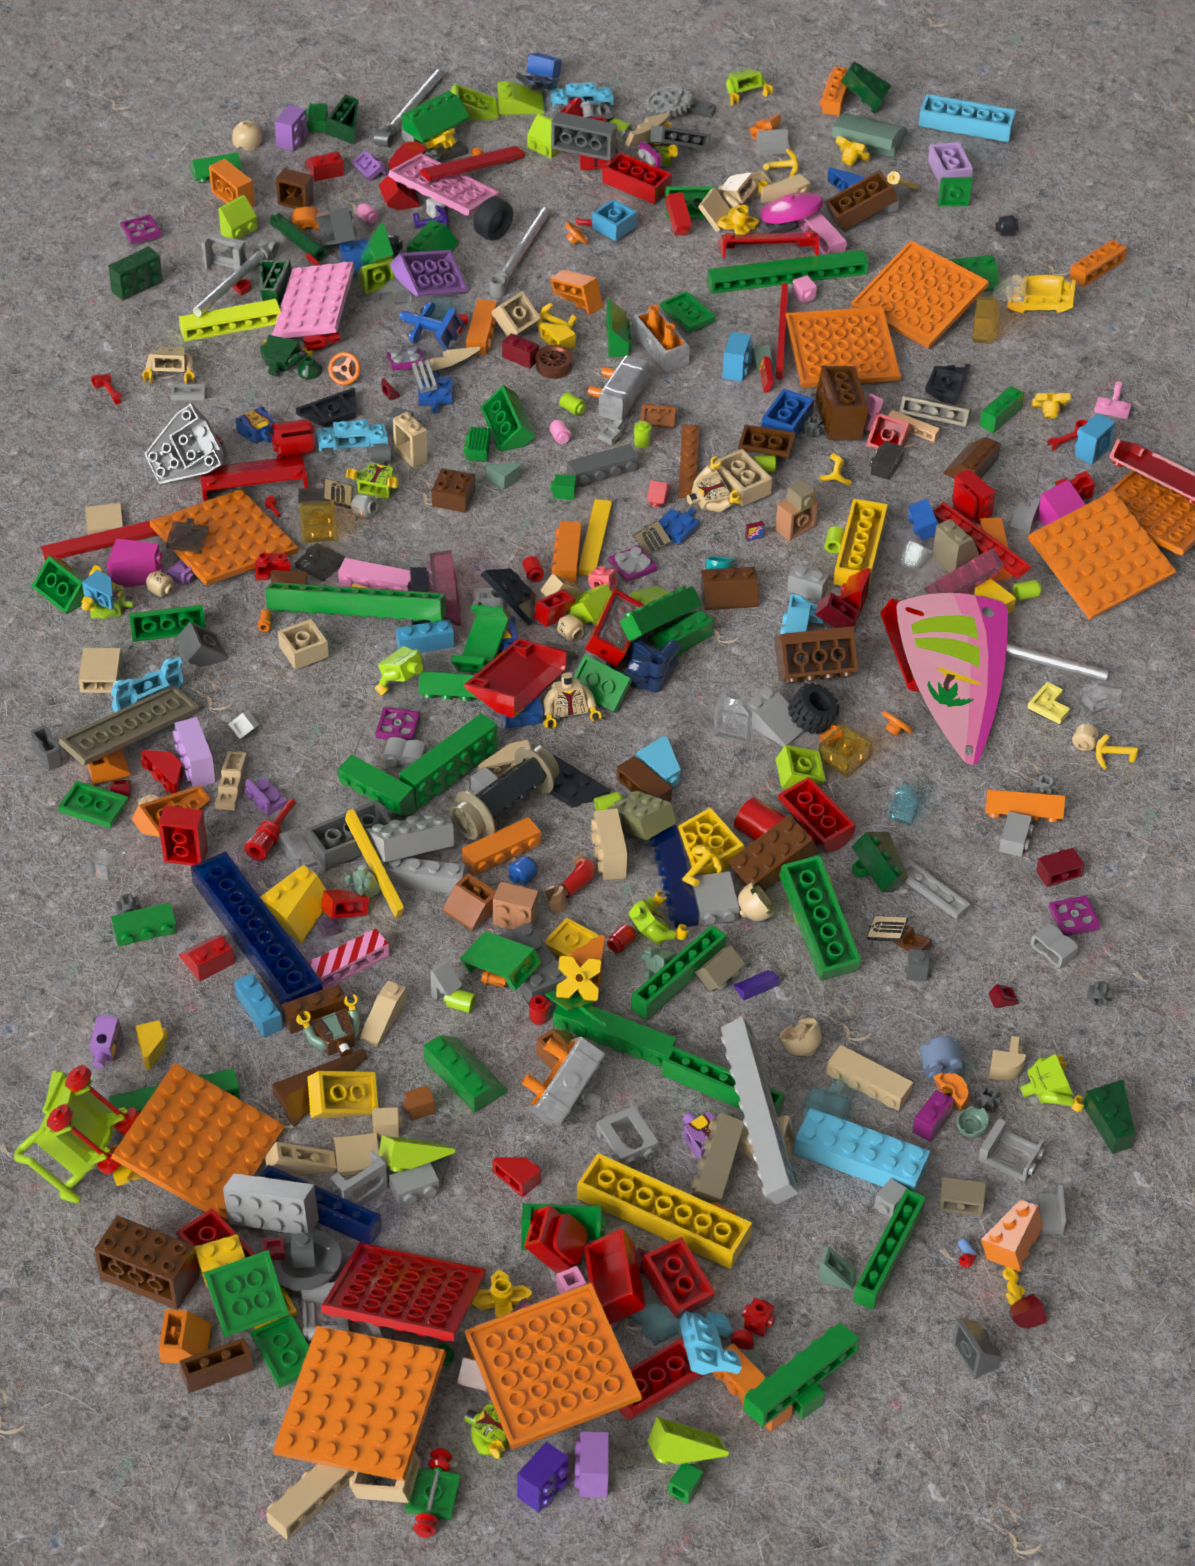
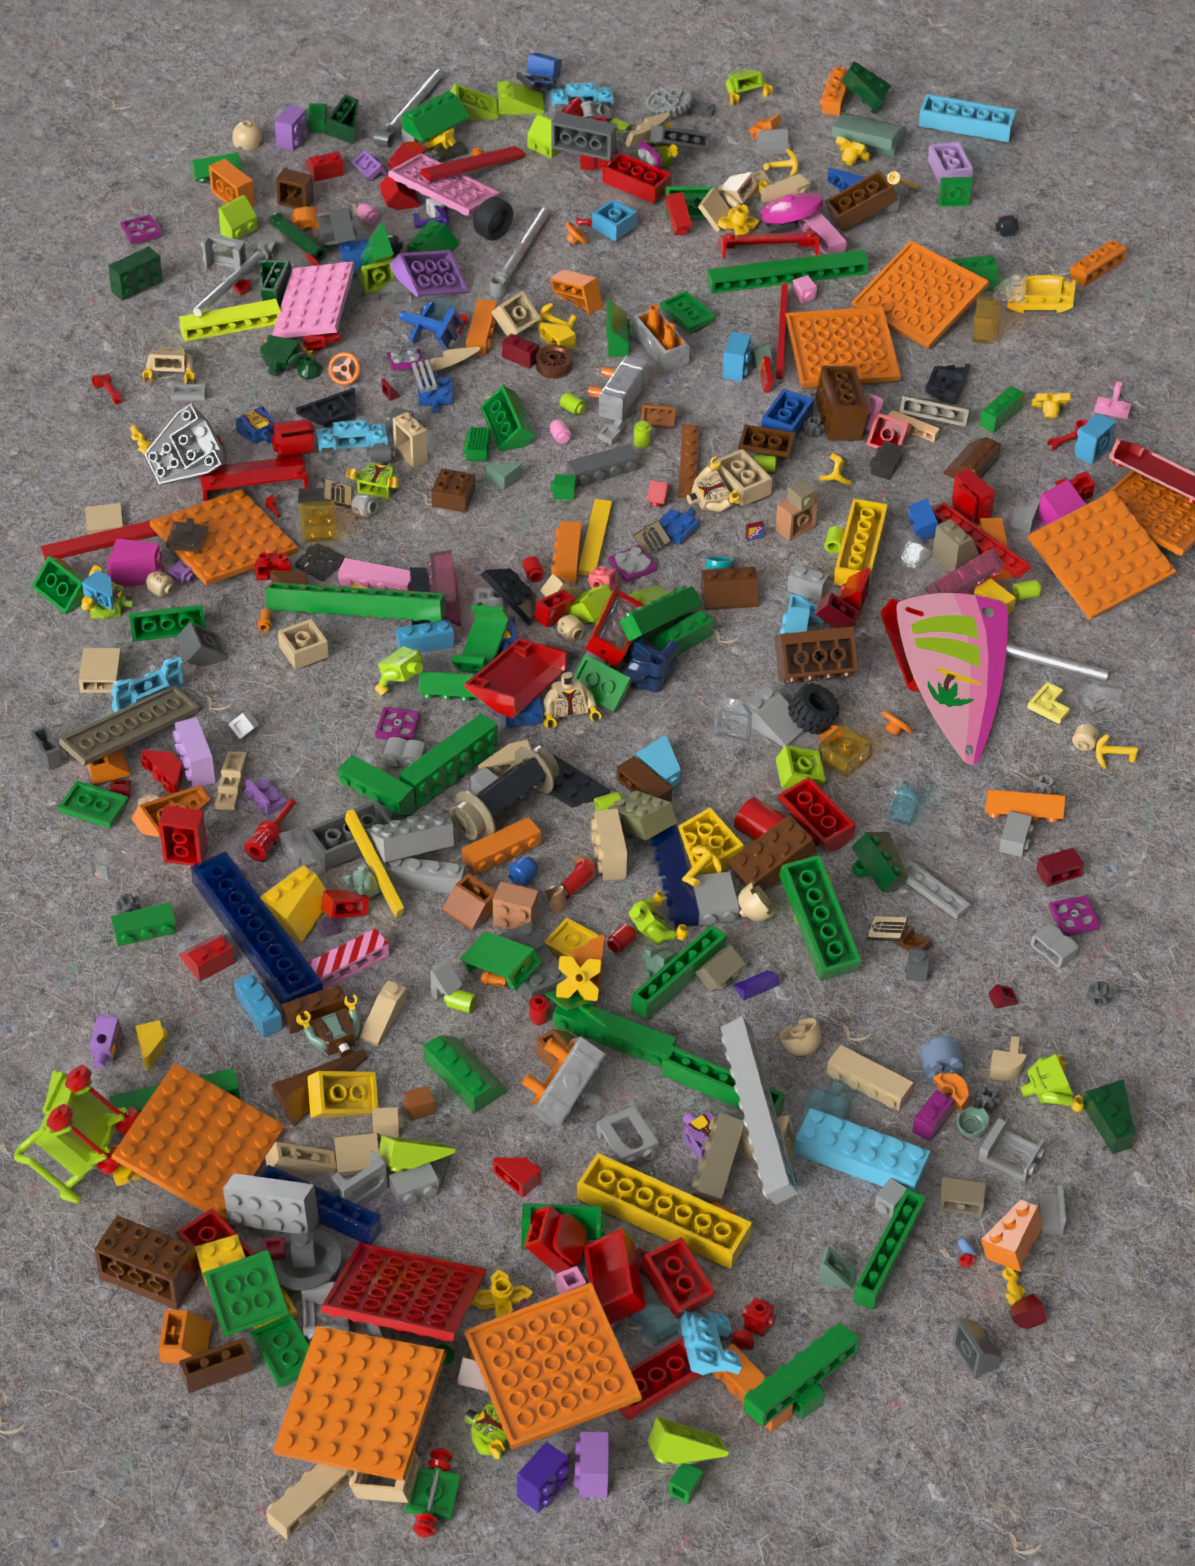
(143, 444): none -> yellow animal

